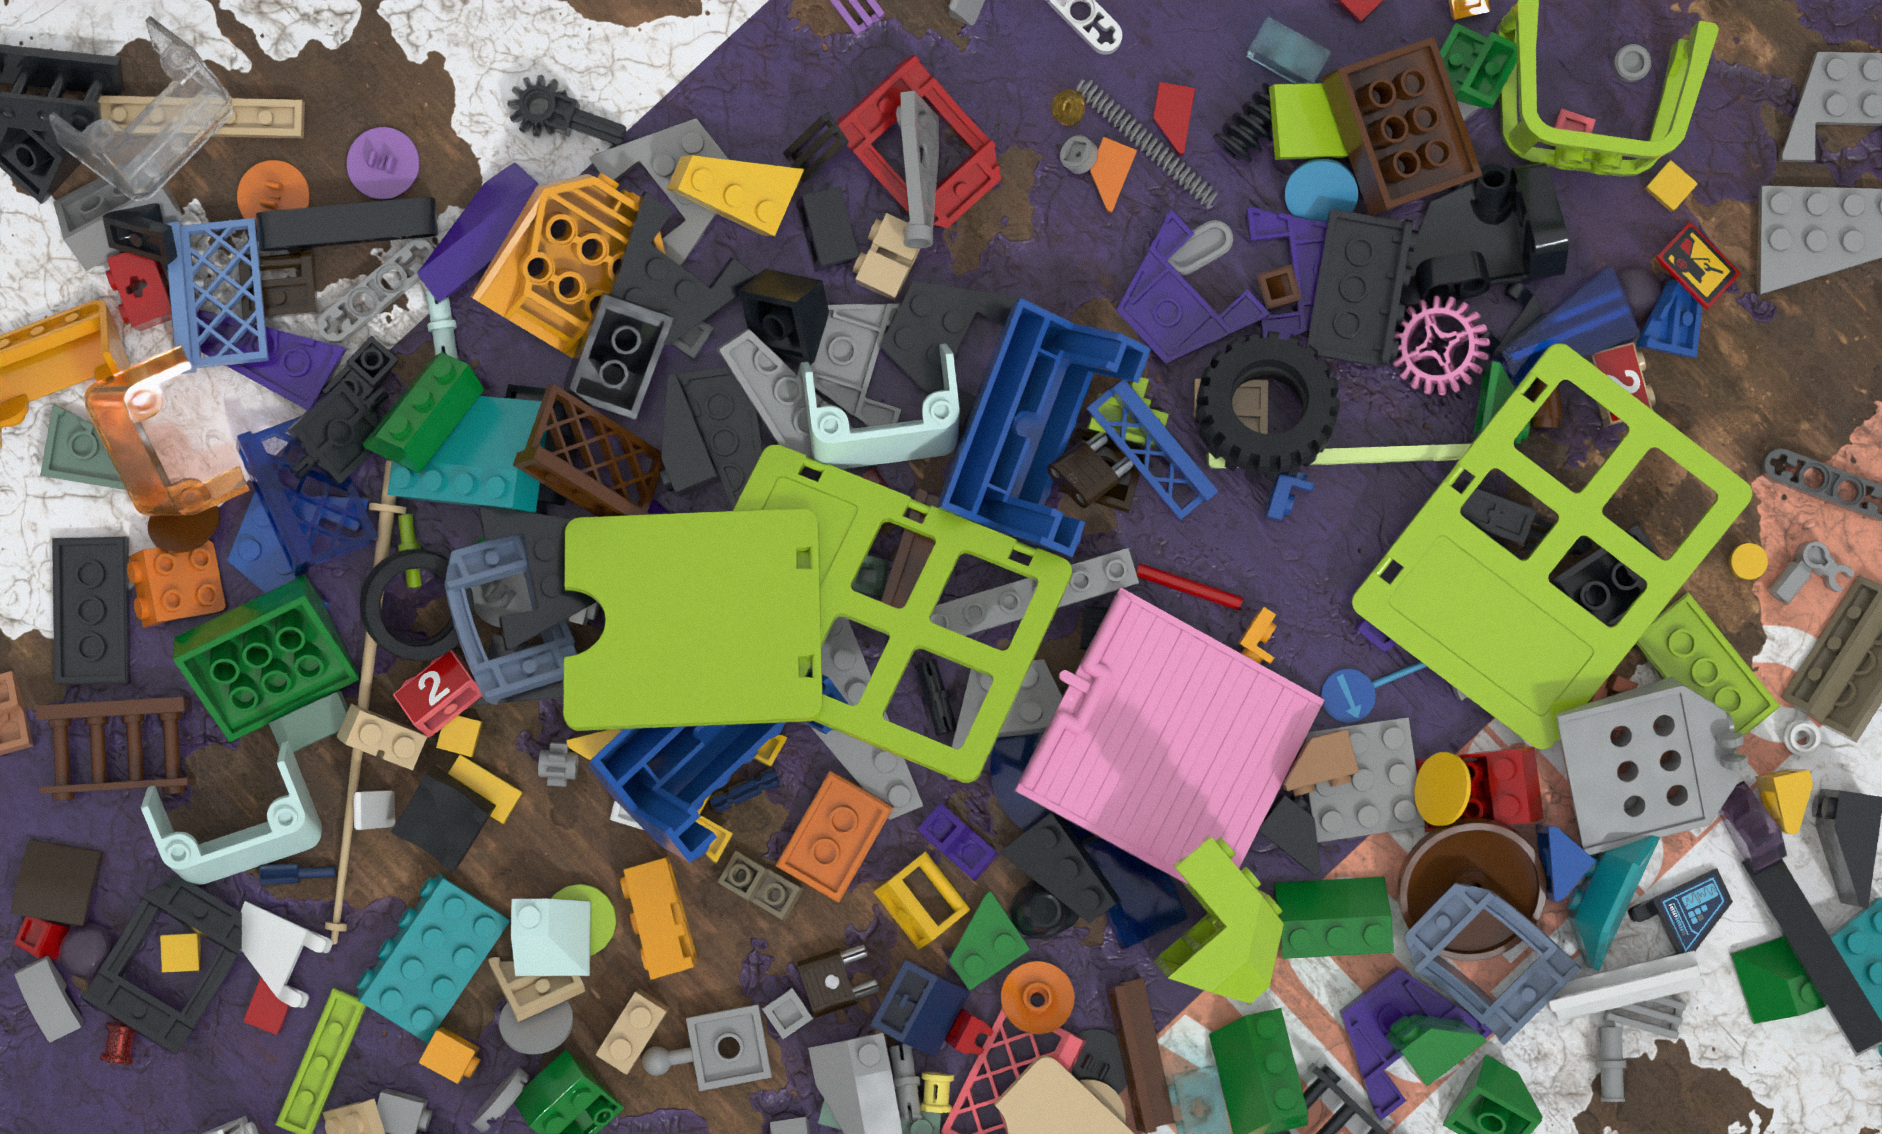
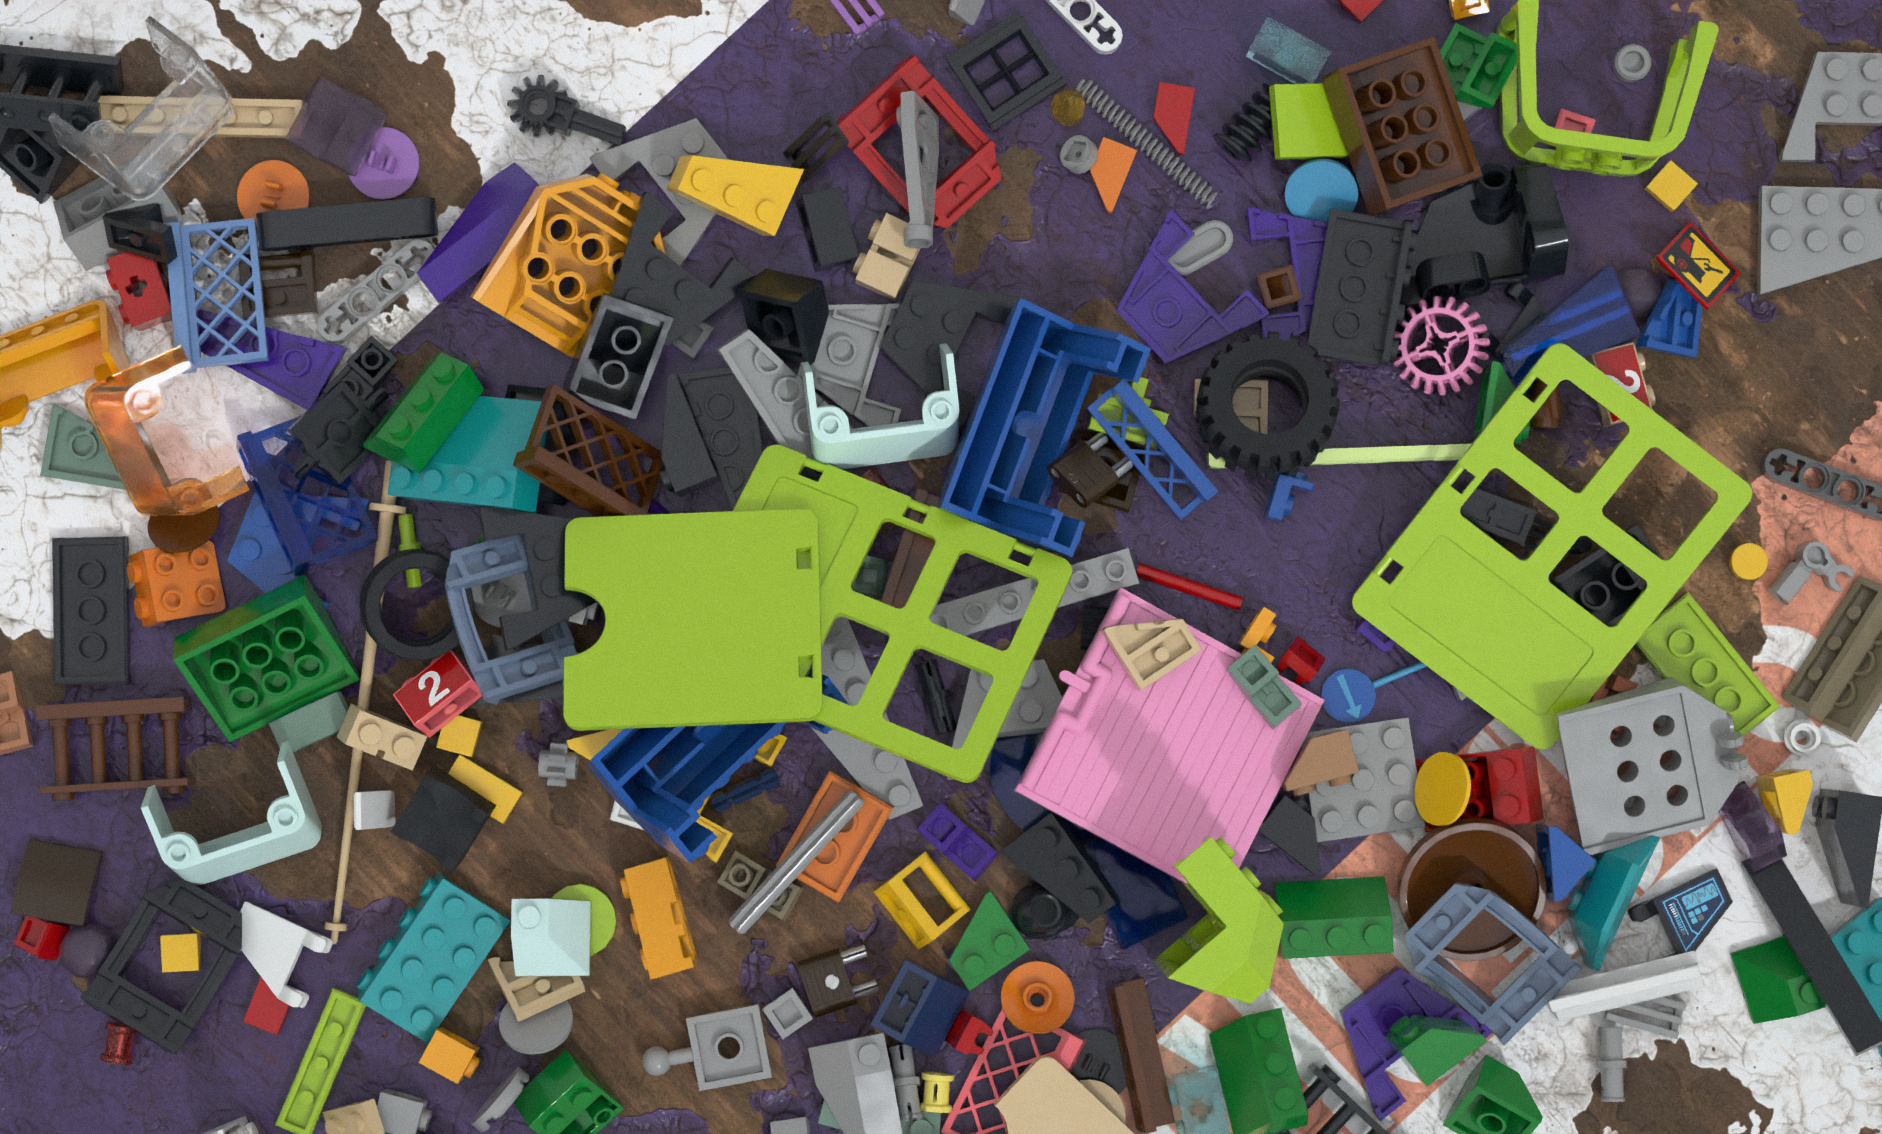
(47, 1000): light grey slope -> none
(292, 873): dark blue axle -> none
(336, 126): none -> clear purple slope
(442, 326): light aqua pin -> none
(632, 1031): tan brick -> none
(796, 861): none -> light grey axle
(1023, 98): none -> black piece
(1151, 648): none -> tan wing
(1263, 687): none -> sand green slope
(1302, 660): none -> red tile

